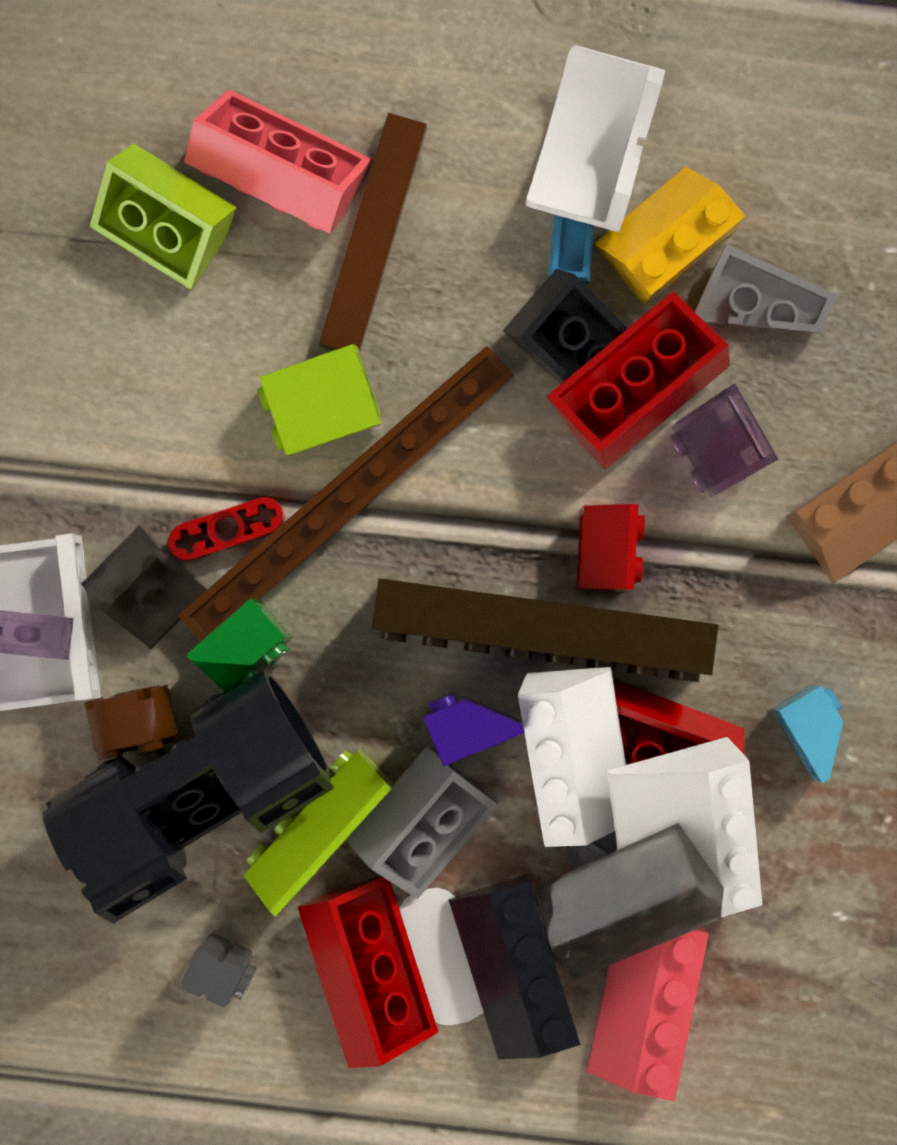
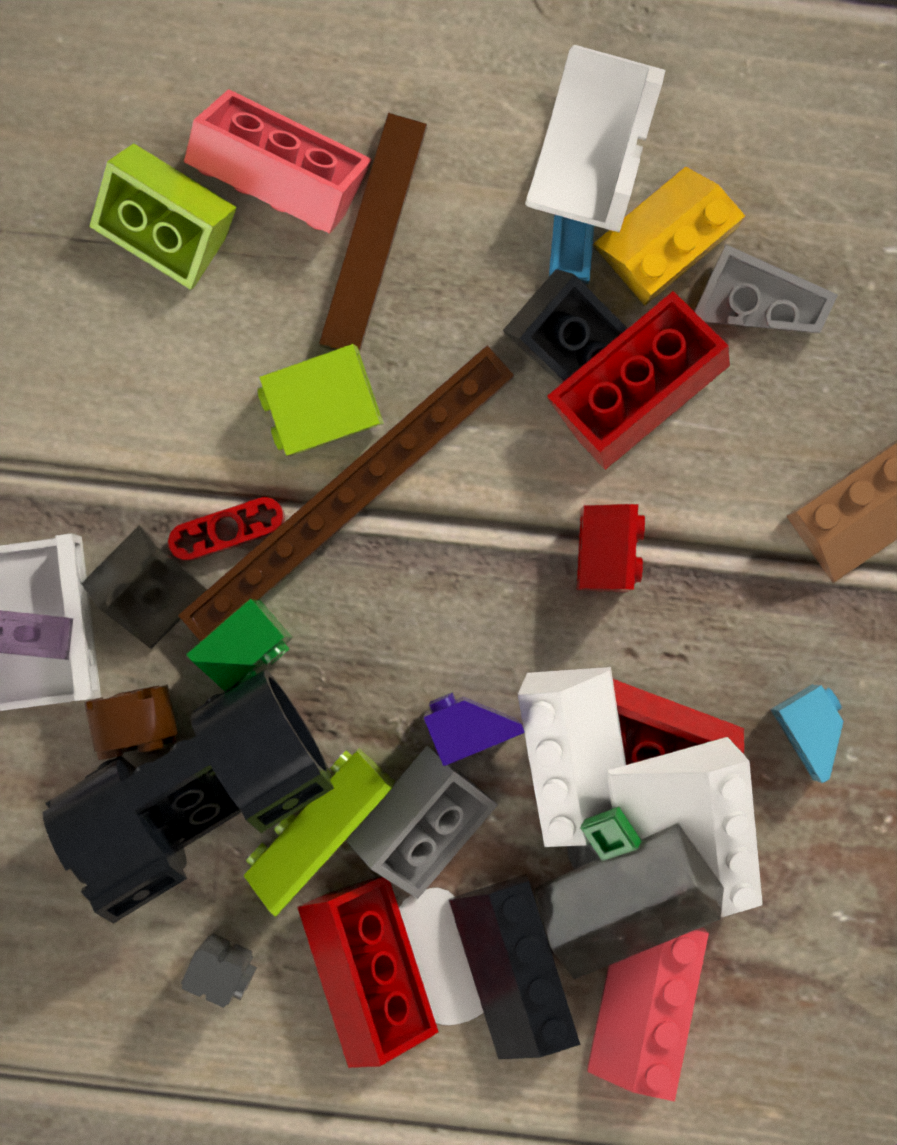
(545, 627): dark brown brick -> none
(610, 834): none -> green tile
(722, 442): clear purple slope -> none

